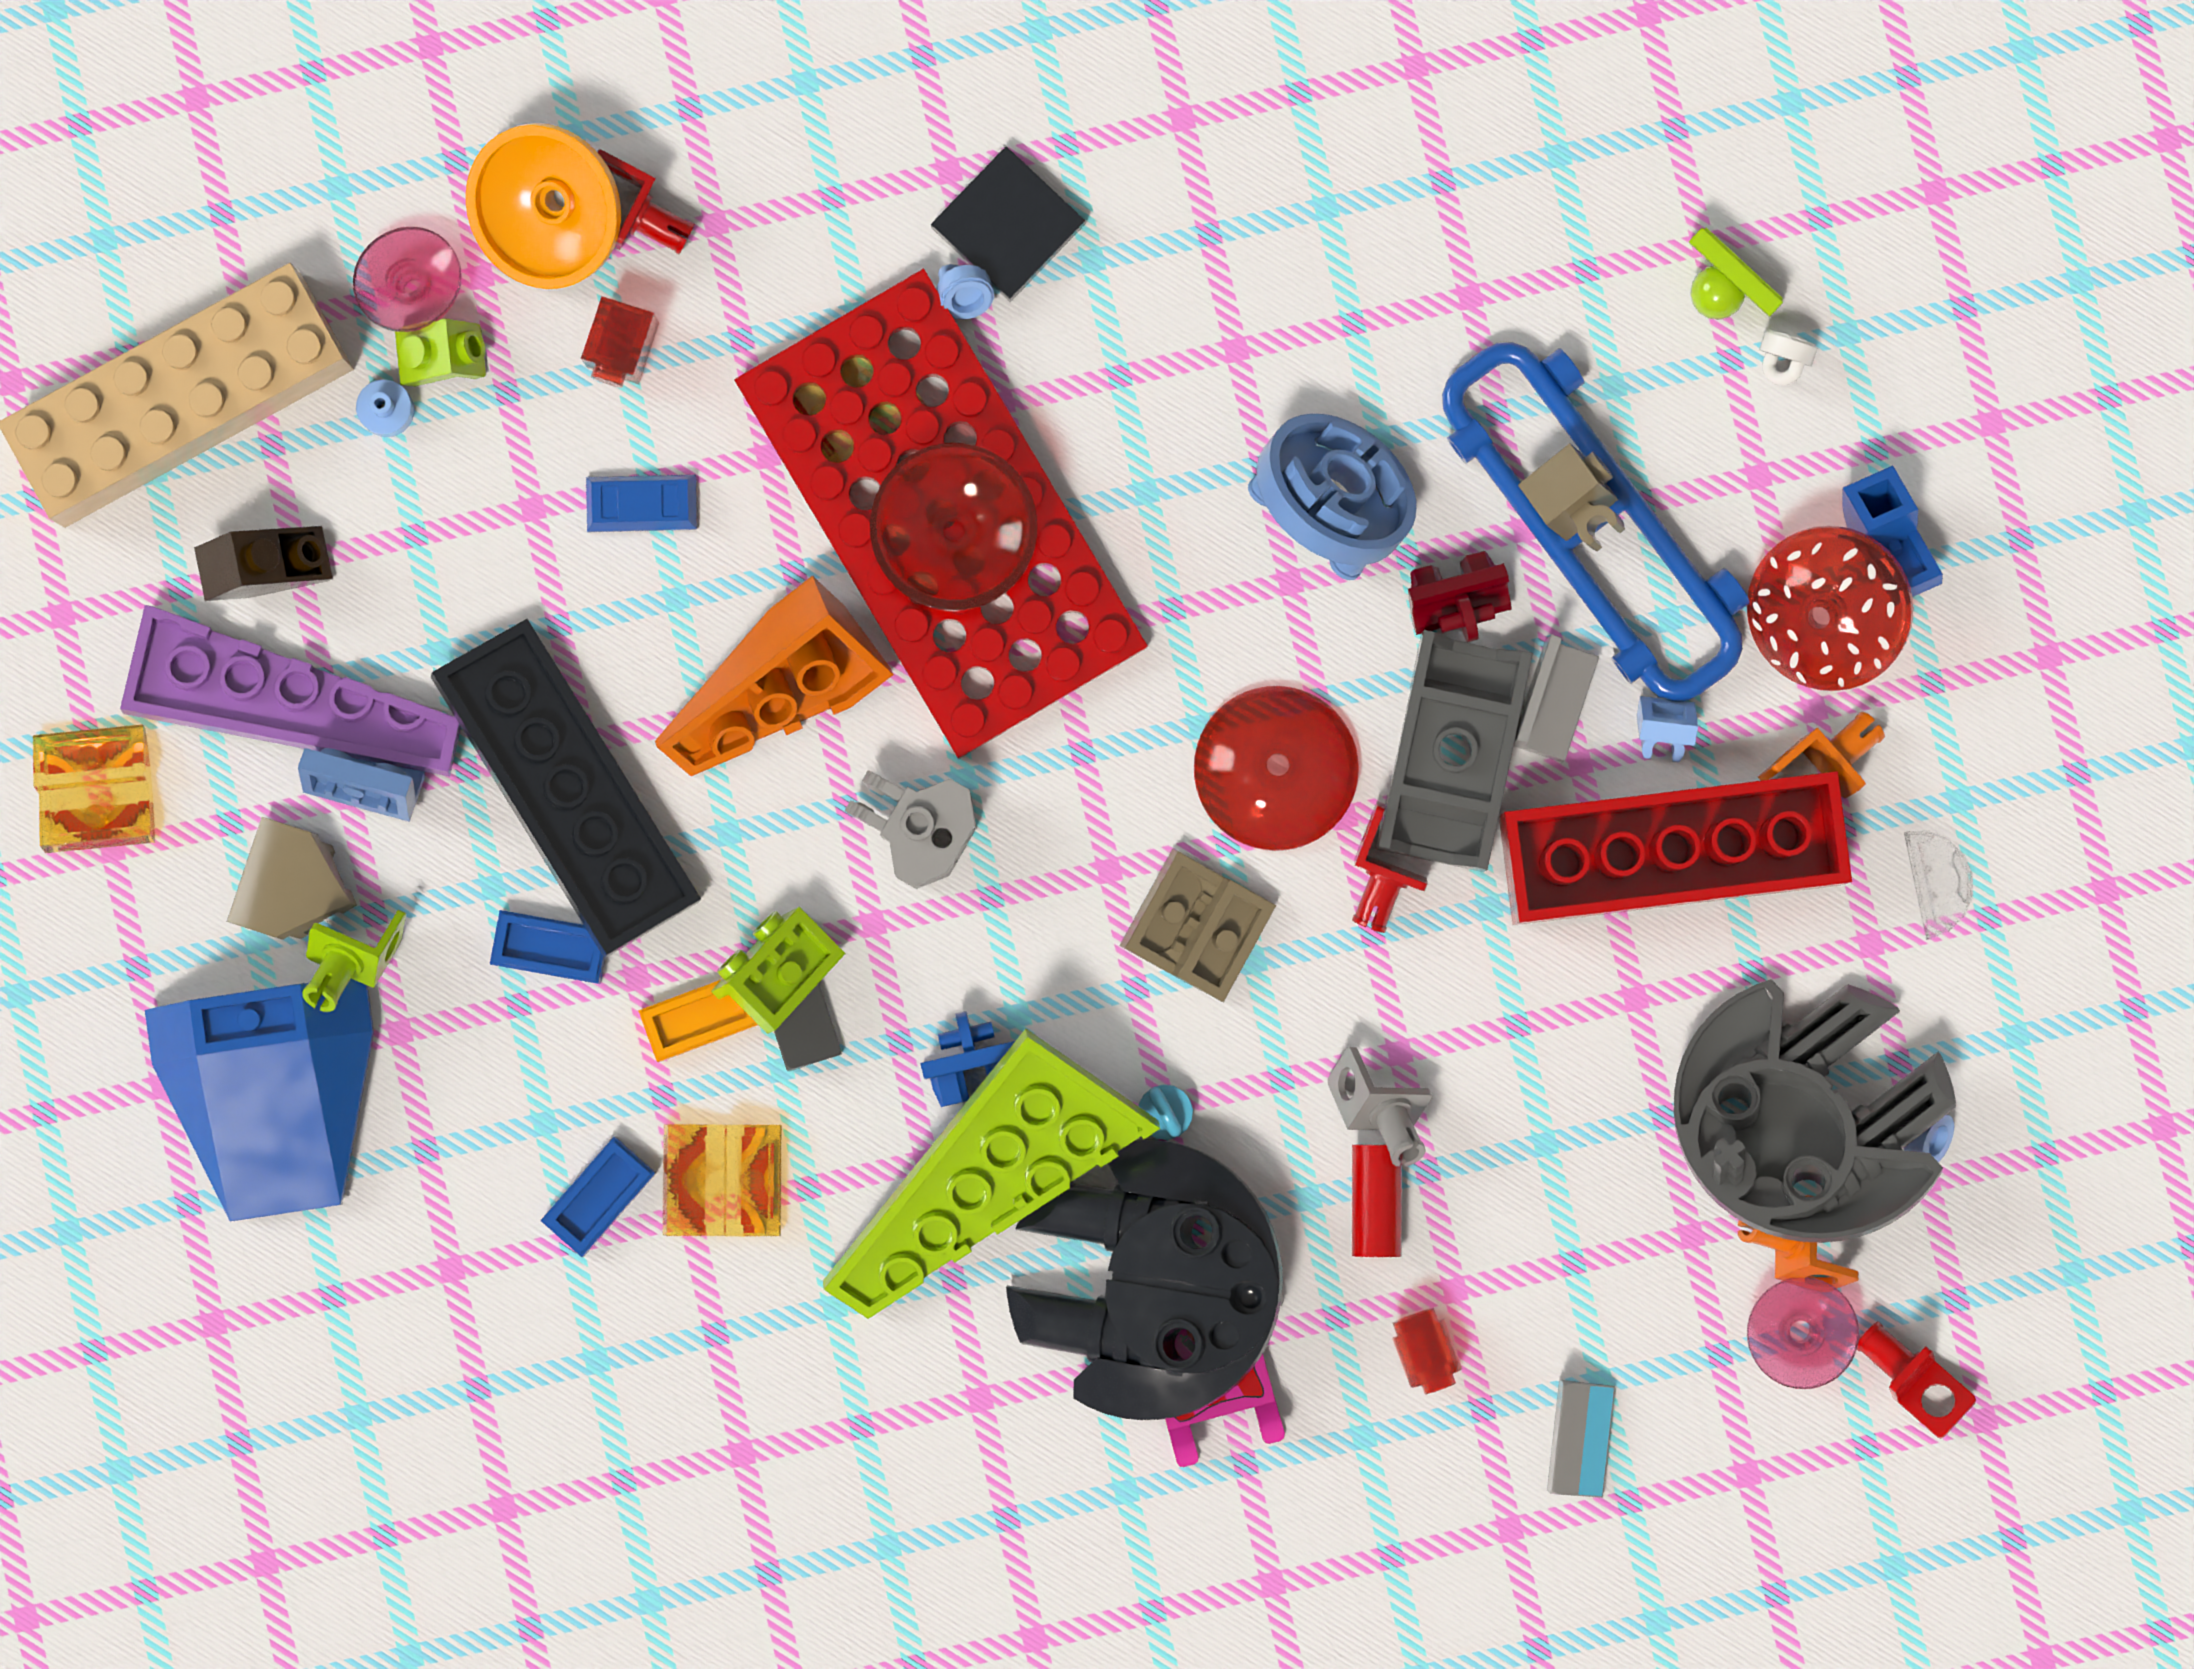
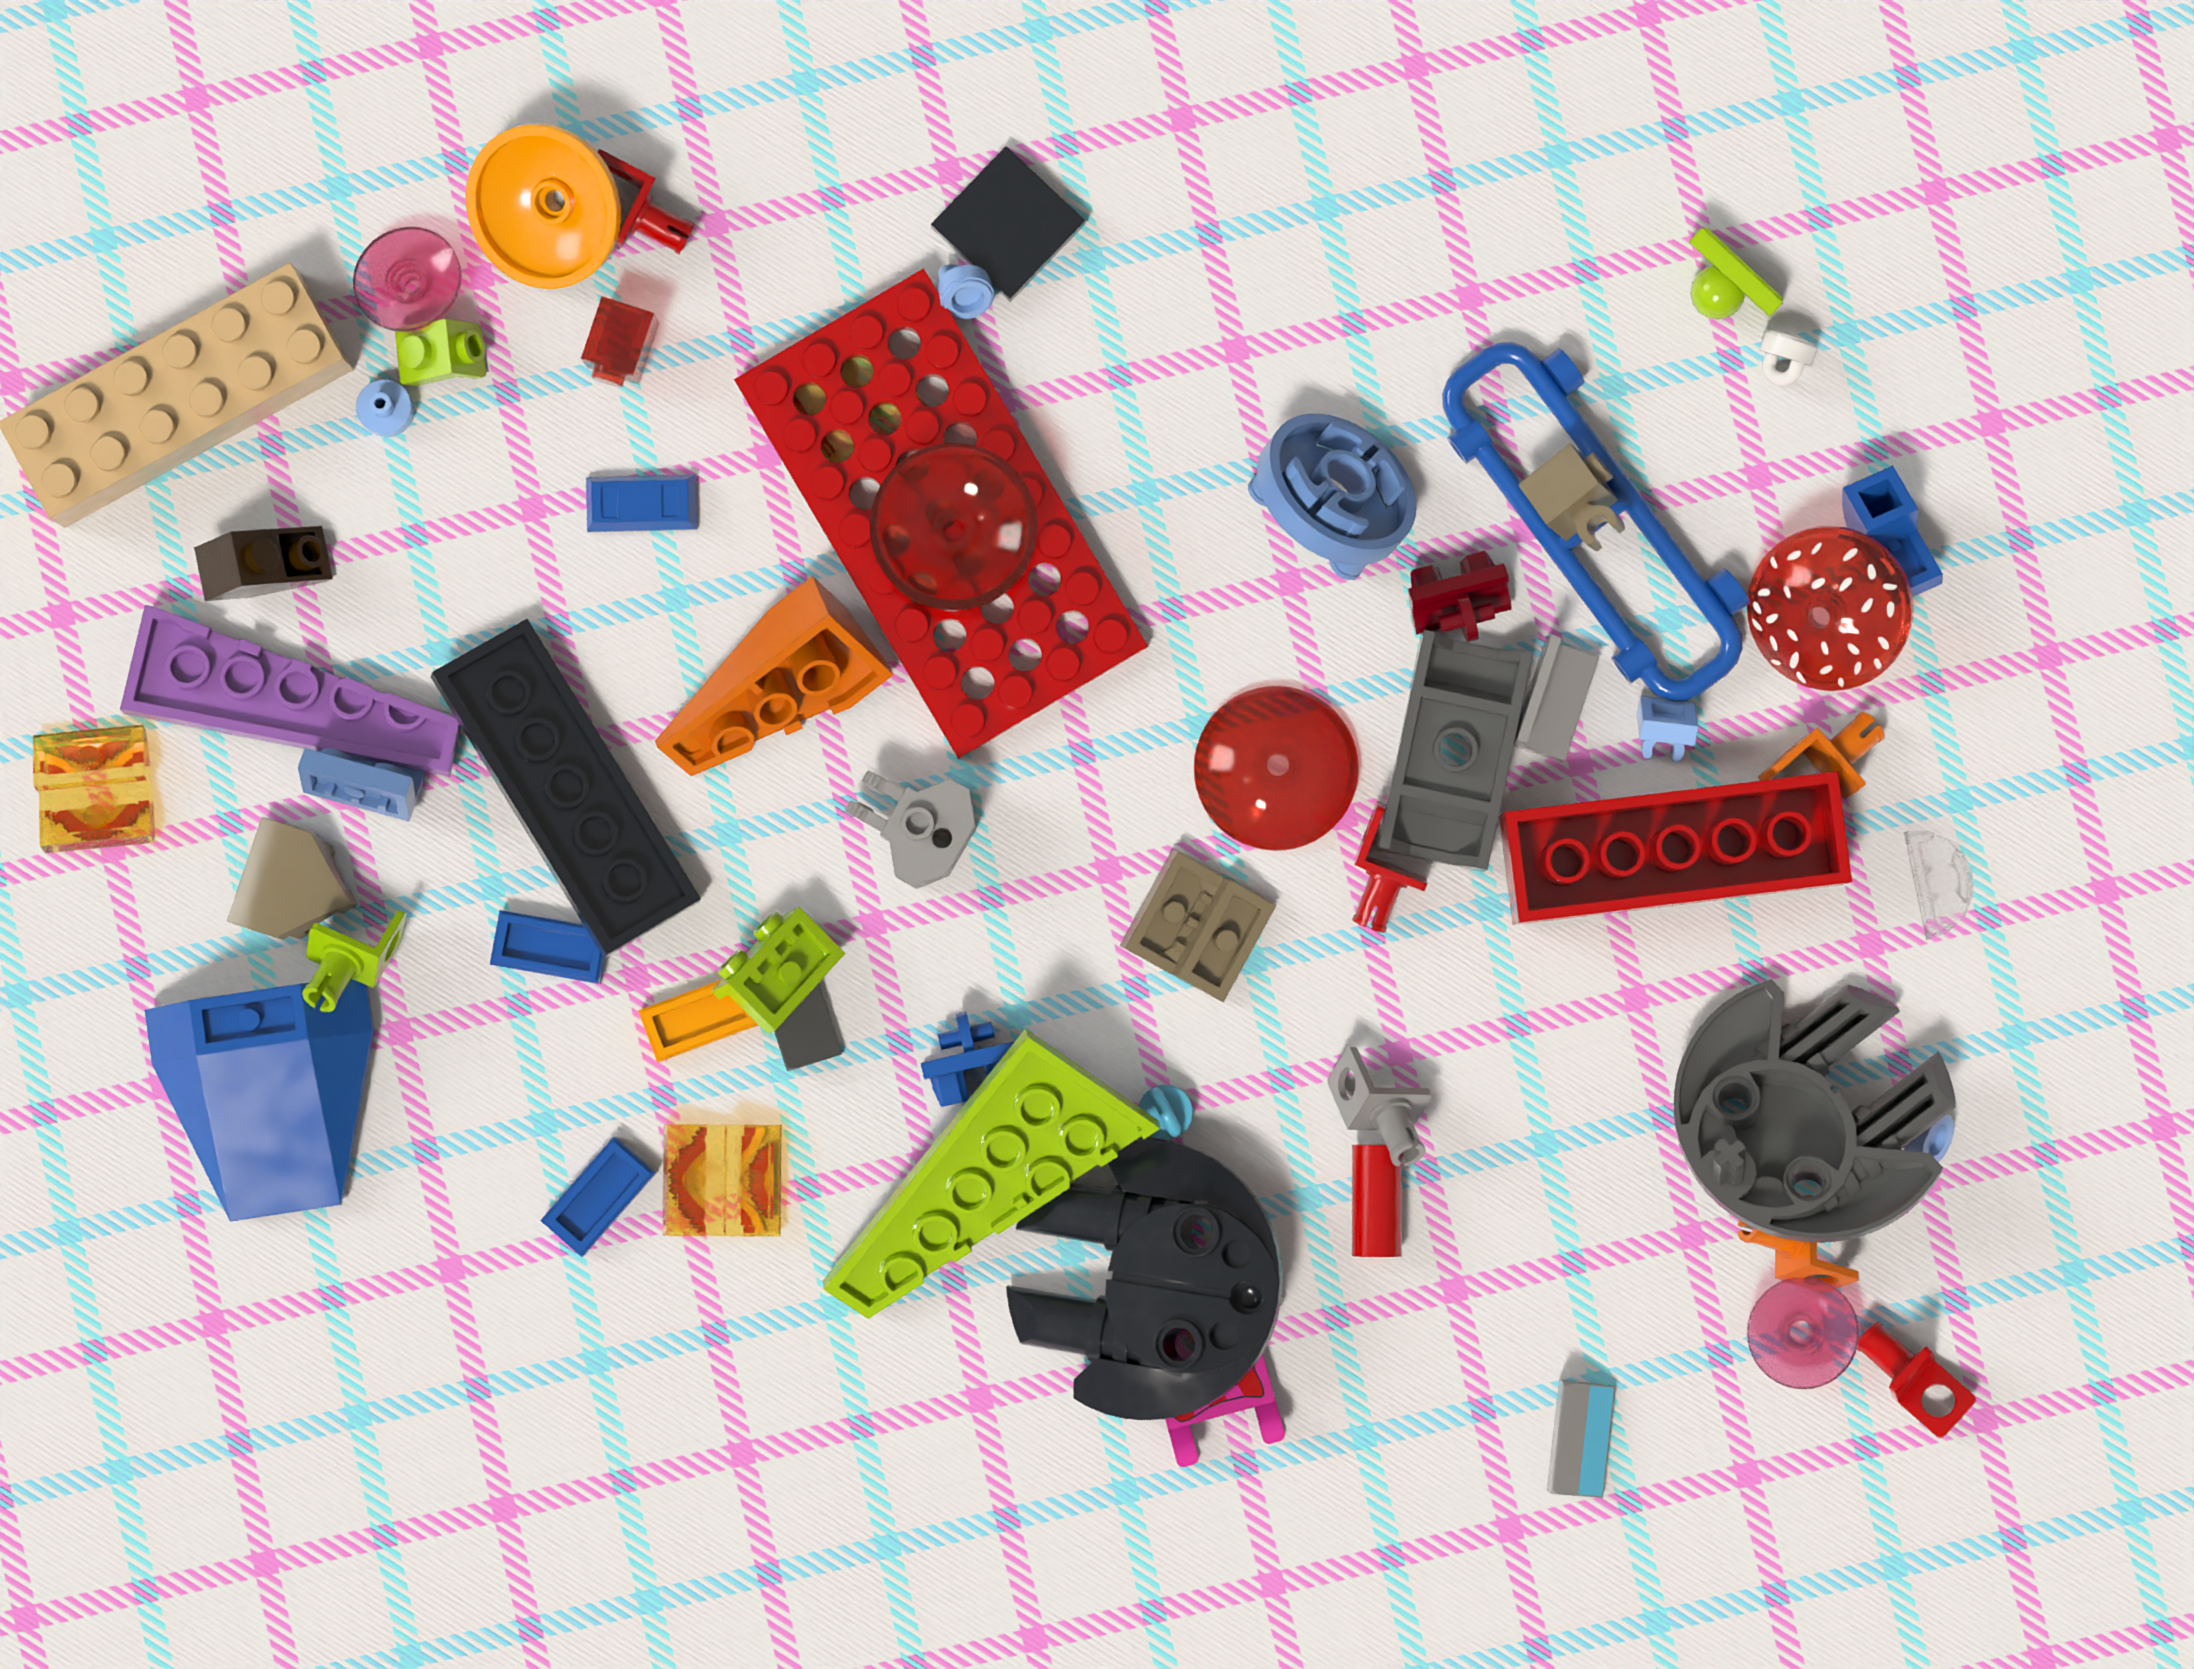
(1426, 1351): clear red brick -> none

